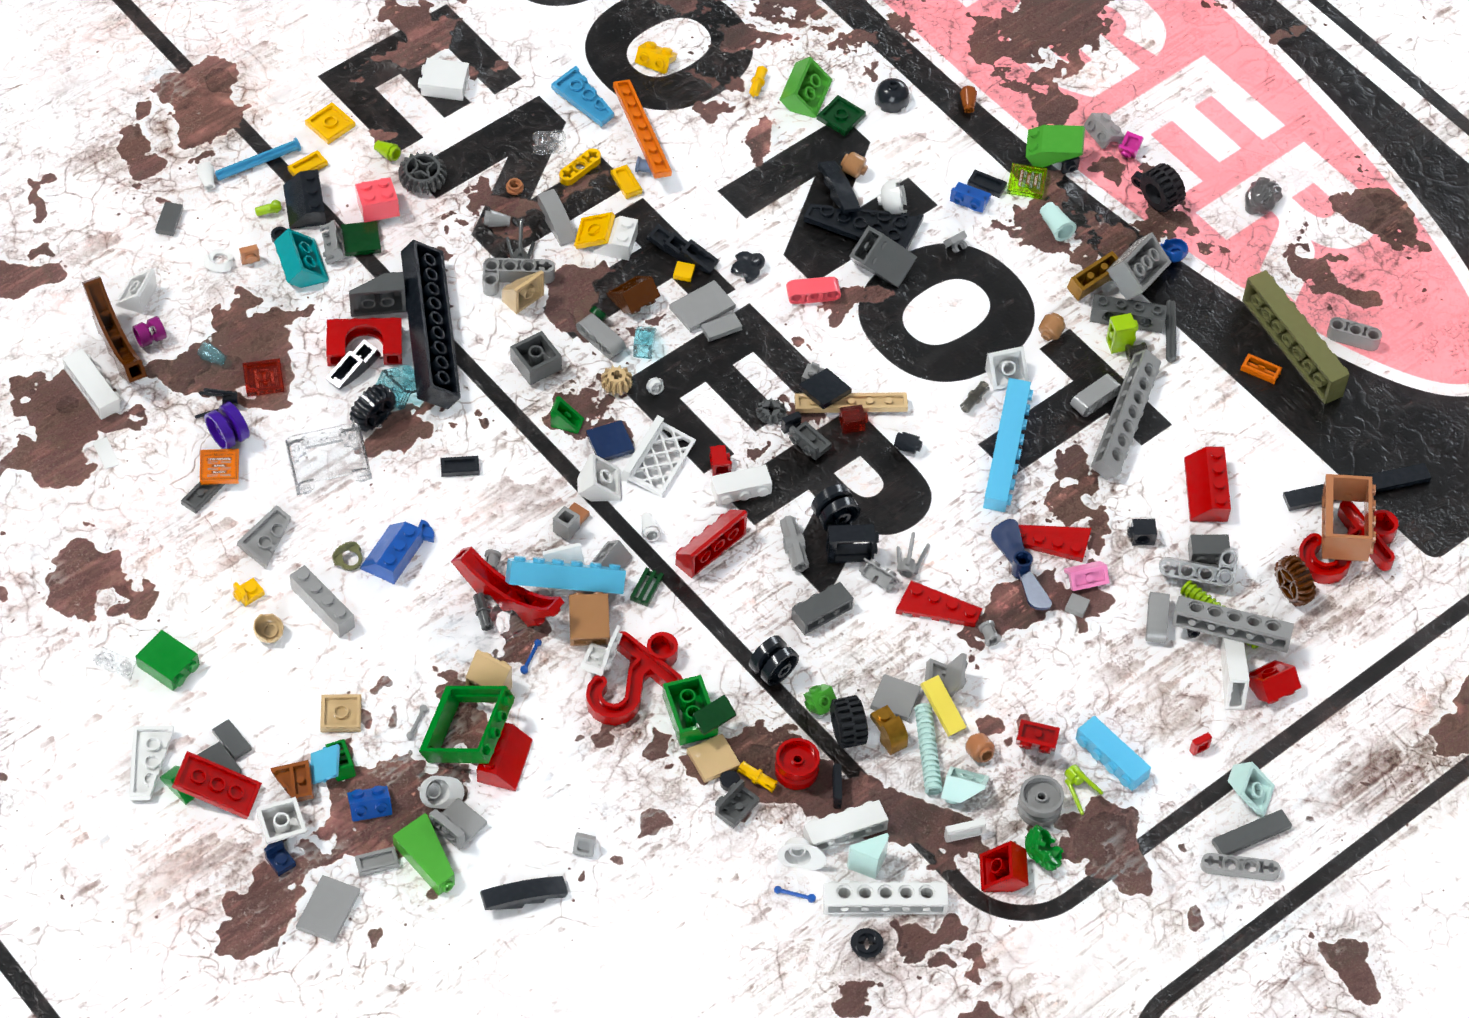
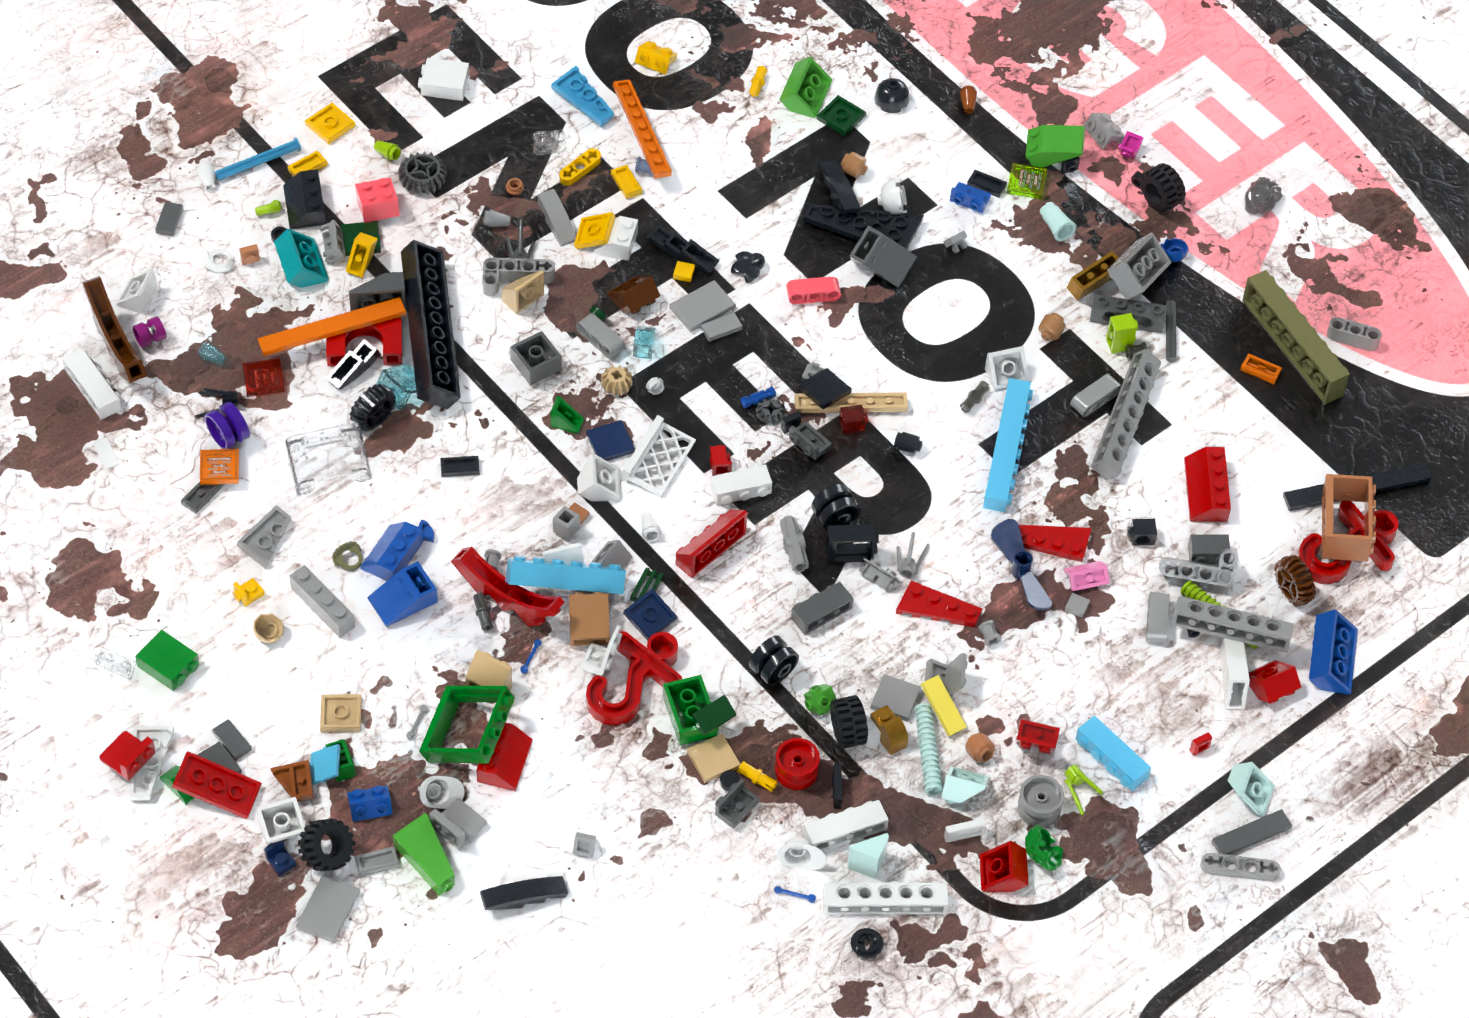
(127, 754): none -> red bracket
(331, 326): none -> orange tile
(340, 840): none -> black tyre
(361, 254): none -> yellow slope
(403, 594): none -> blue slope
(650, 614): none -> dark blue tile
(758, 397): none -> blue axle
(1333, 653): none -> blue slope

